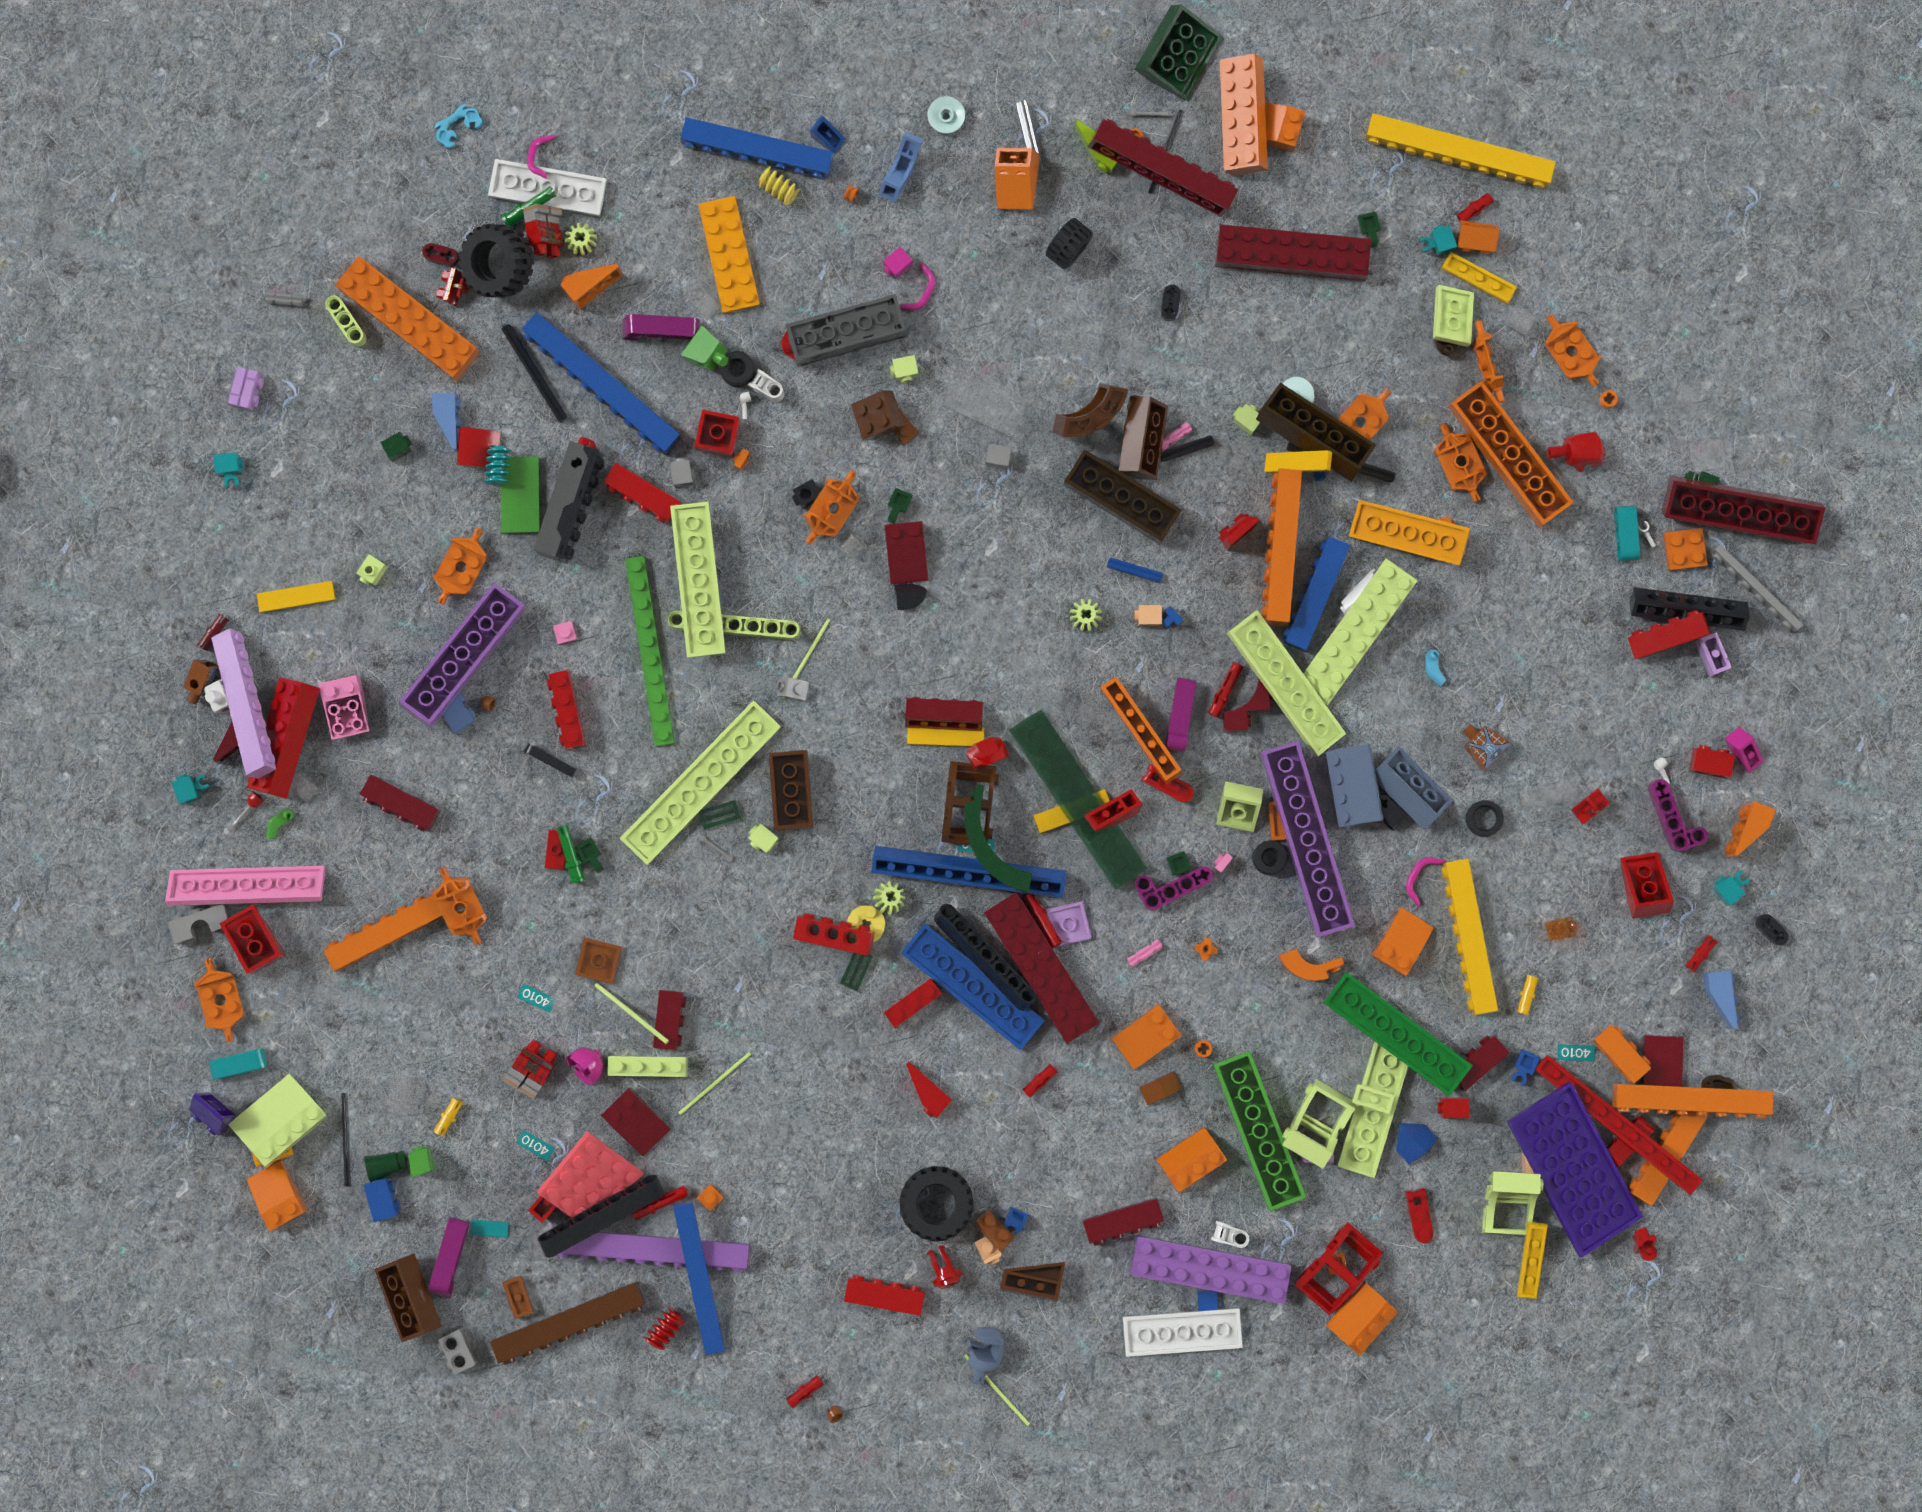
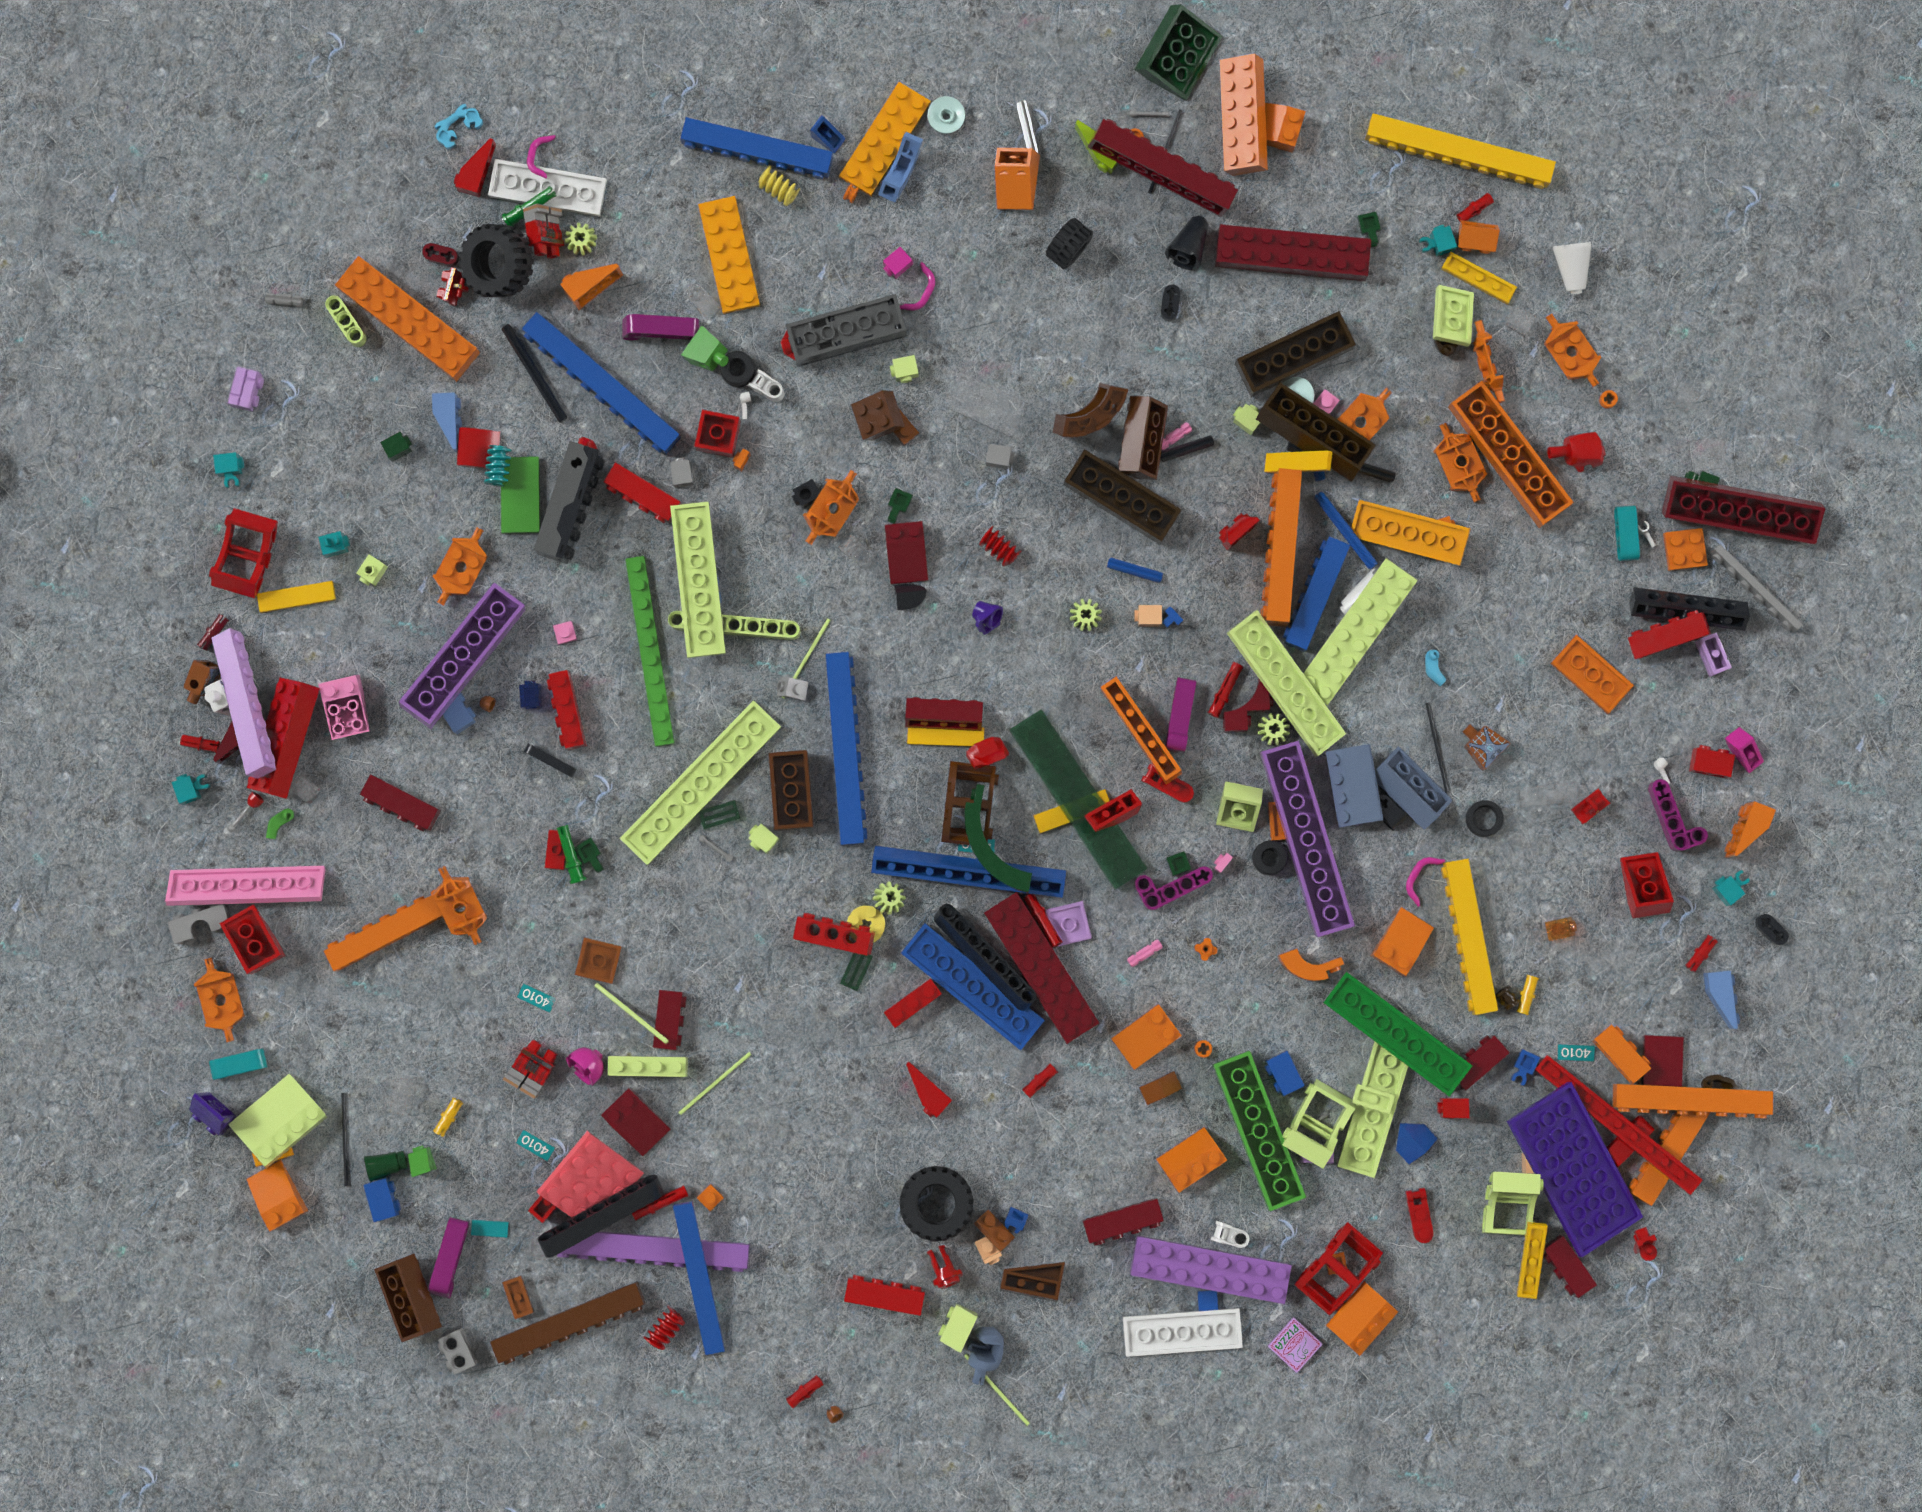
(199, 743): none -> red axle
(234, 583): none -> red window
(334, 544): none -> teal brick
(474, 171): none -> red slope
(530, 695): none -> clear blue brick
(845, 748): none -> blue brick
(883, 139): none -> light orange plate
(958, 1327): none -> yellowish green slope
(988, 615): none -> dark purple piece
(999, 547): none -> red piece
(1189, 244): none -> black cone
(1269, 723): none -> yellowish green gear
(1284, 1073): none -> blue brick
(1295, 354): none -> dark brown brick
(1295, 1344): none -> lavender tile
(1326, 401): none -> bright pink plate
(1345, 530): none -> blue axle
(1437, 748): none -> black piece
(1507, 998): none -> dark brown bush
(1568, 1267): none -> dark red brick
(1573, 265): none -> white cone
(1592, 674): none -> orange tile

